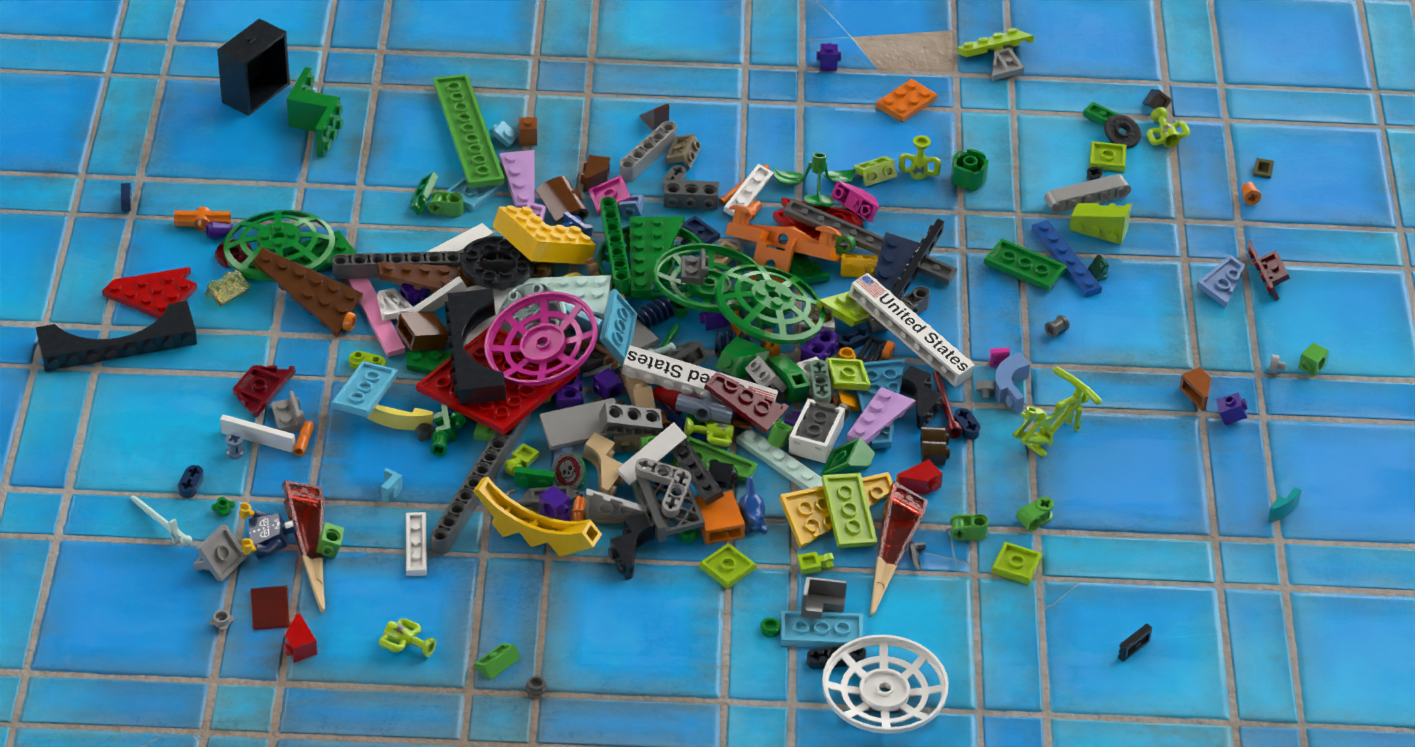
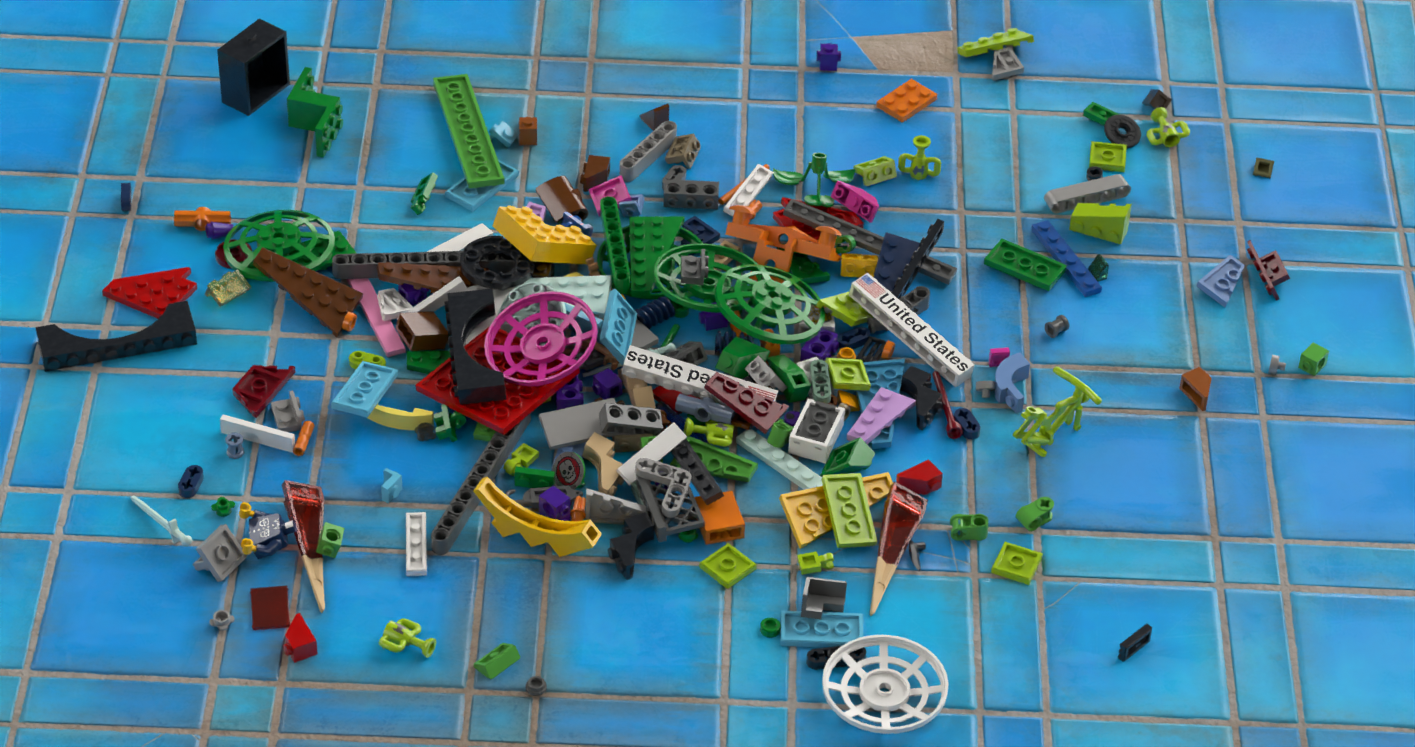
(439, 445): green bush -> none
(447, 203): bright green piece -> none
(519, 174): lavender wing -> none
(723, 474): black brick -> none
(752, 509): blue animal -> none
(933, 445): dark brown brick -> none
(969, 169): green brick -> none
(1232, 408): dark purple brick -> none
(1250, 191): orange bush -> none
(1284, 506): teal slope -> none

